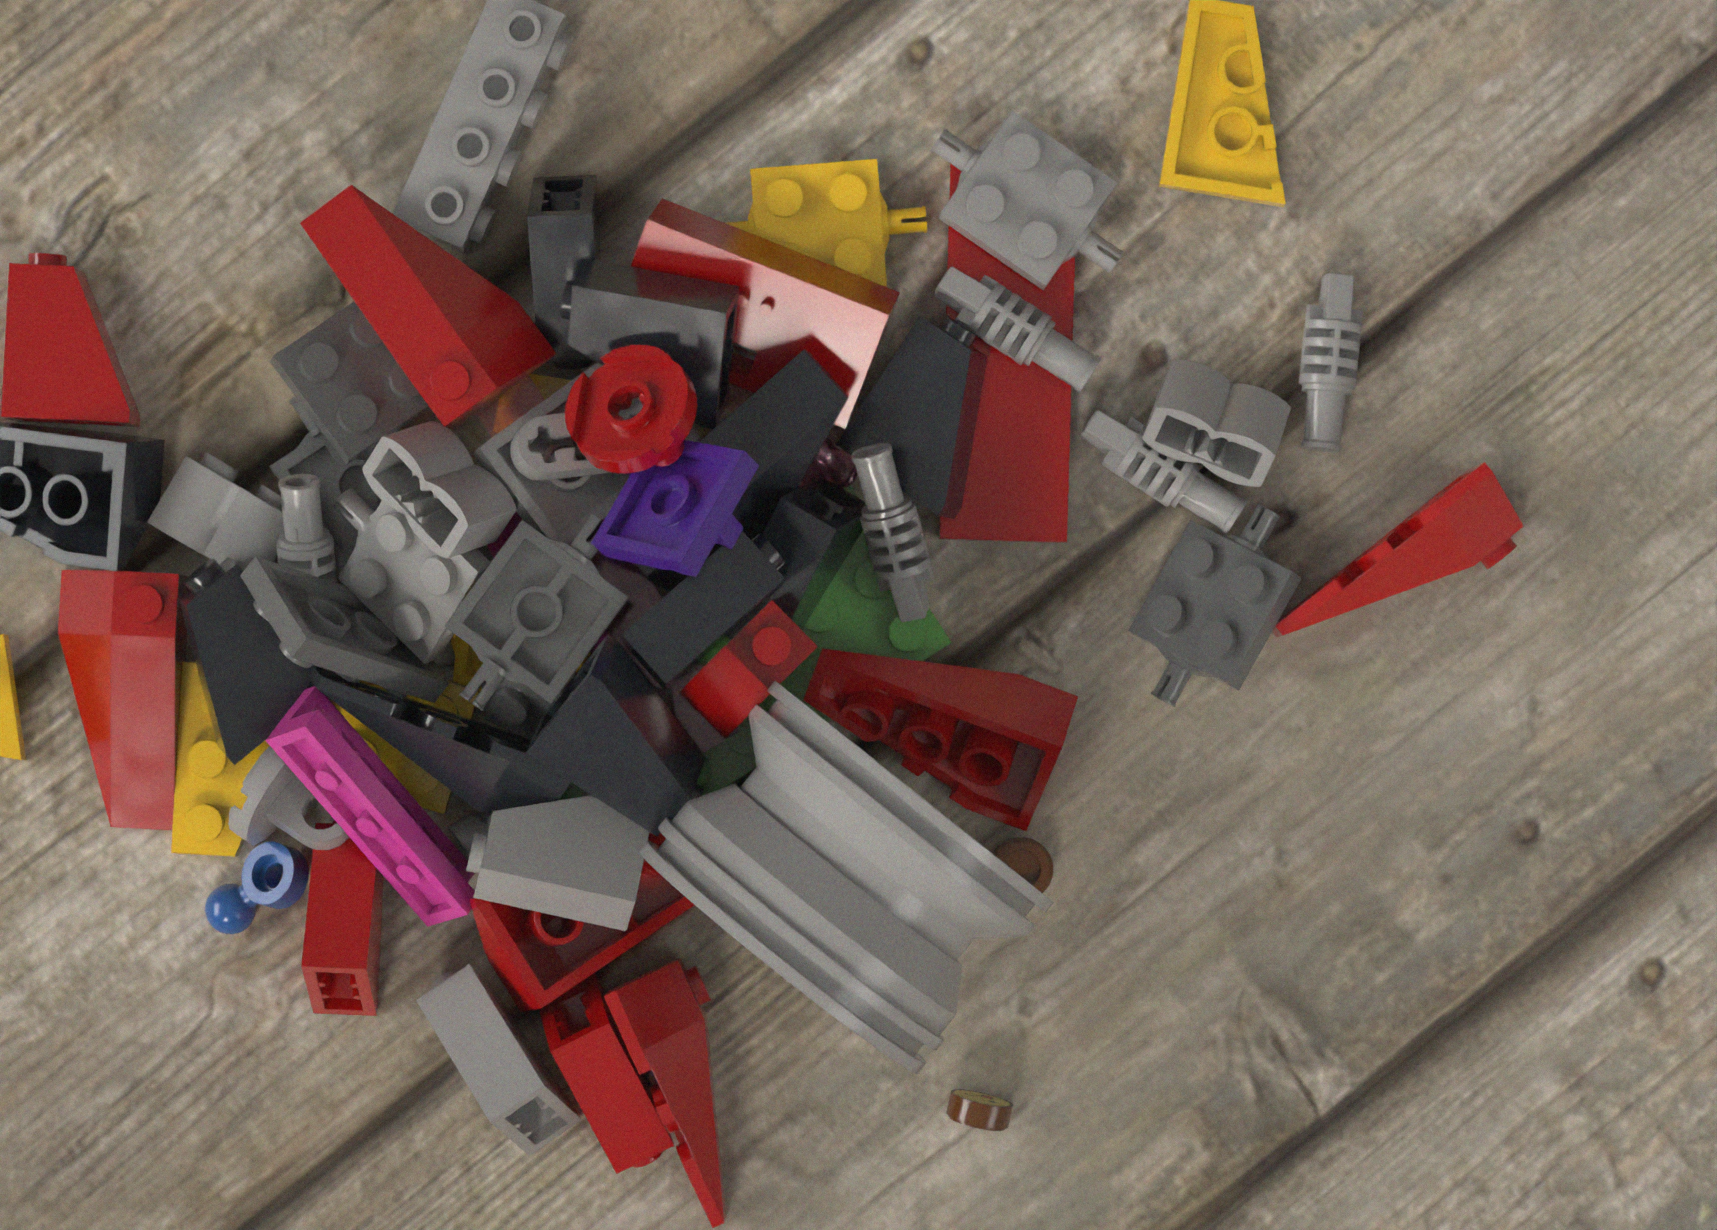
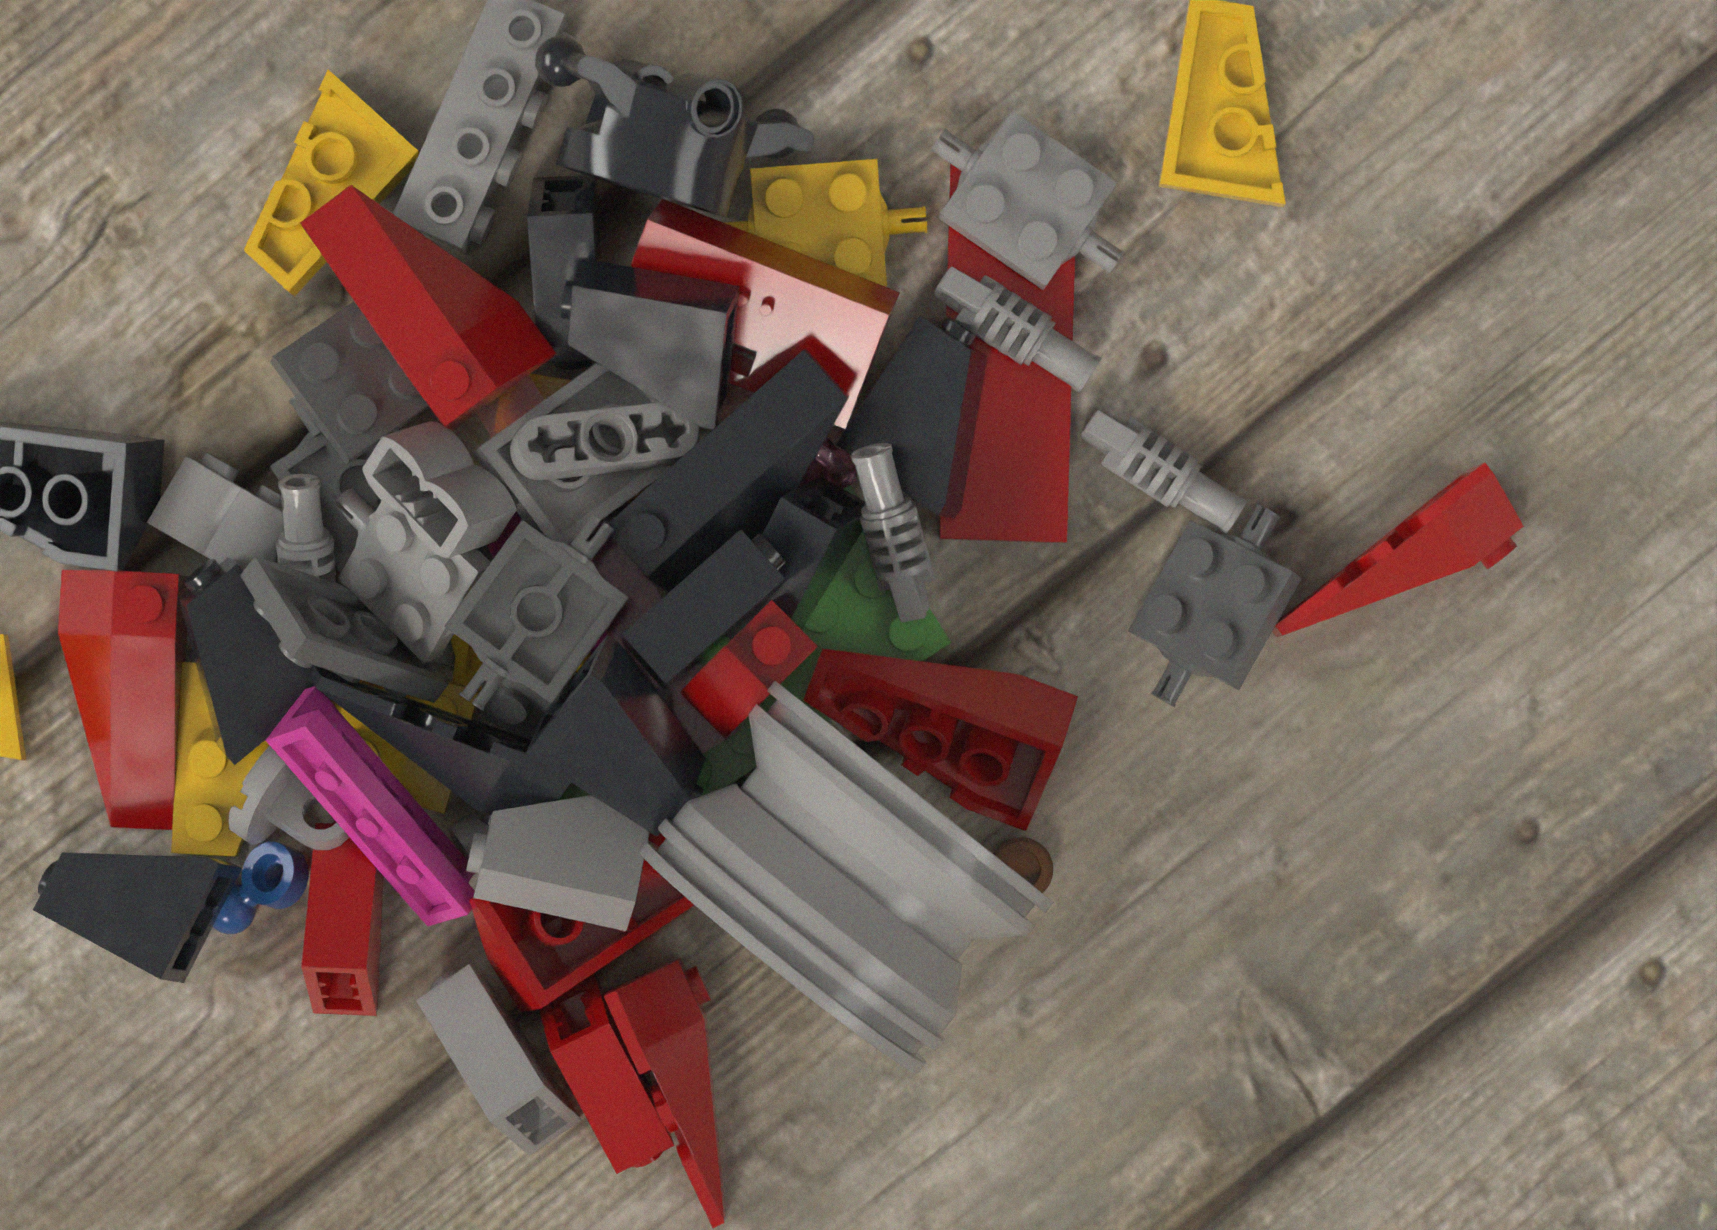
(59, 350): red slope -> none
(139, 905): none -> black slope
(335, 149): none -> yellow wing
(654, 433): red plate -> none
(658, 131): none -> black piece
(678, 510): dark purple hinge -> none
(979, 1110): reddish brown tile -> none
(1216, 423): light grey brick -> none
(1329, 361): light grey hinge -> none

